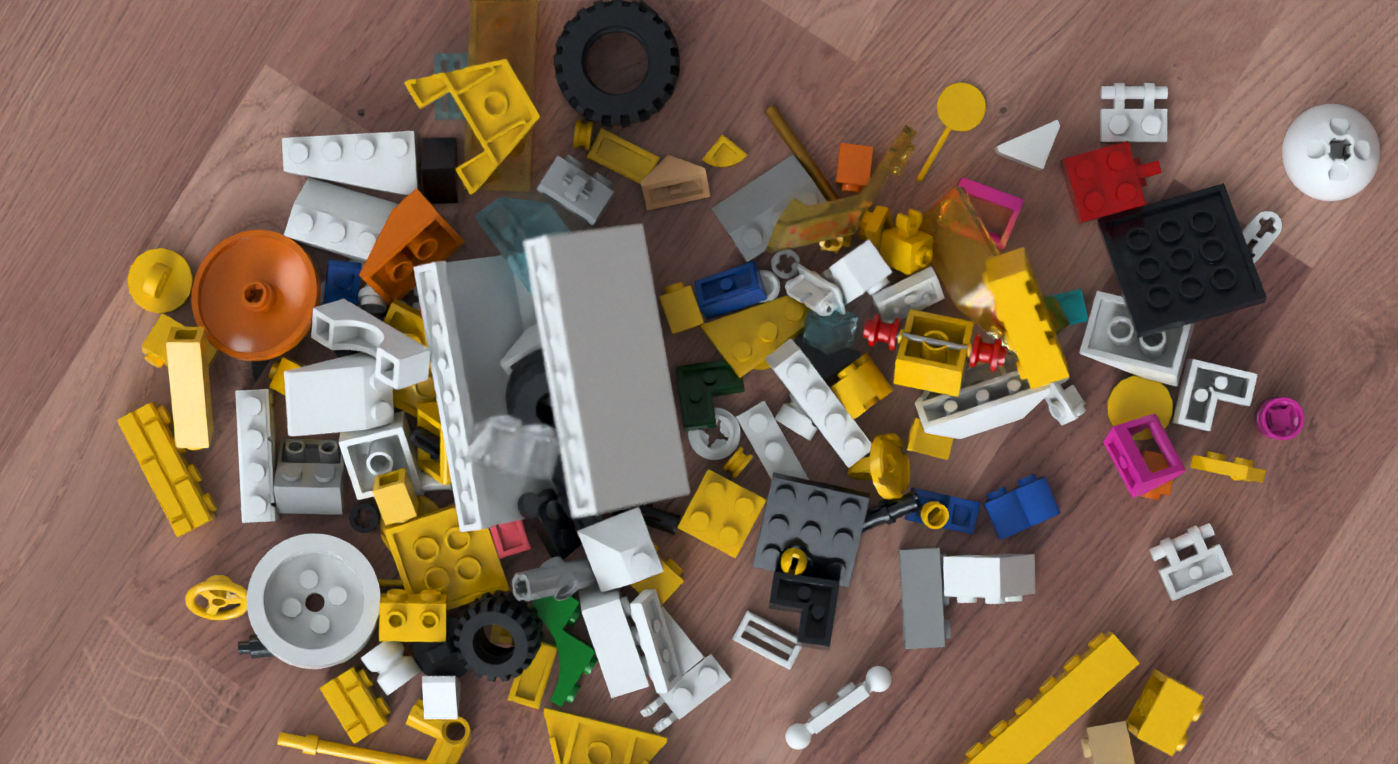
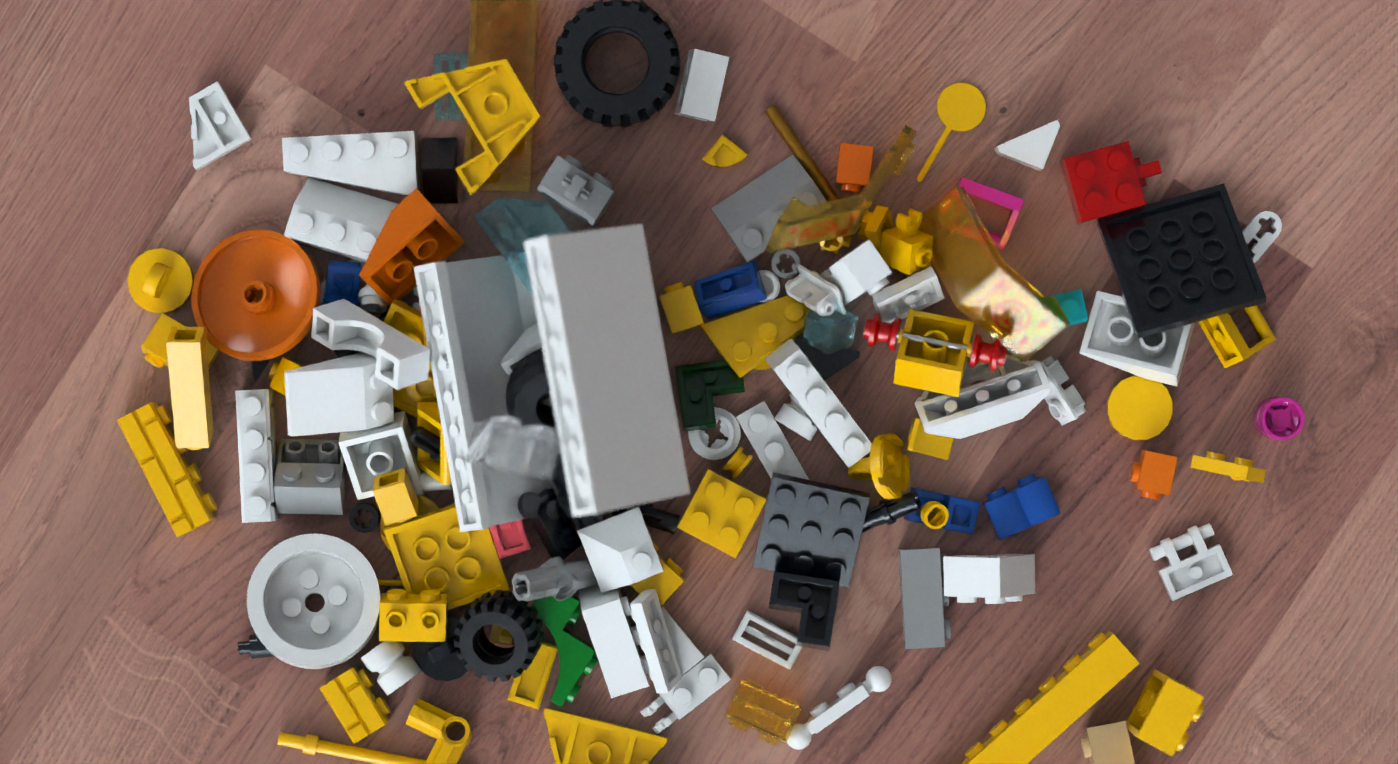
(214, 126): none -> white wing
(218, 591): yellow piece -> none
(441, 697): white slope -> none
(583, 134): yellow bush -> none
(622, 156): yellow tile -> none
(674, 183): light nougat slope -> none
(701, 85): none -> white hinge
(763, 712): none -> clear yellow brick
(786, 560): yellow hinge -> none
(861, 386): yellow cylinder -> none
(1026, 318): yellow wedge -> none
(1130, 461): dark pink tile -> none
(1133, 125): white plate -> none
(1204, 385): white brick -> none
(1229, 342): none -> yellow tile
(1318, 165): white piece -> none

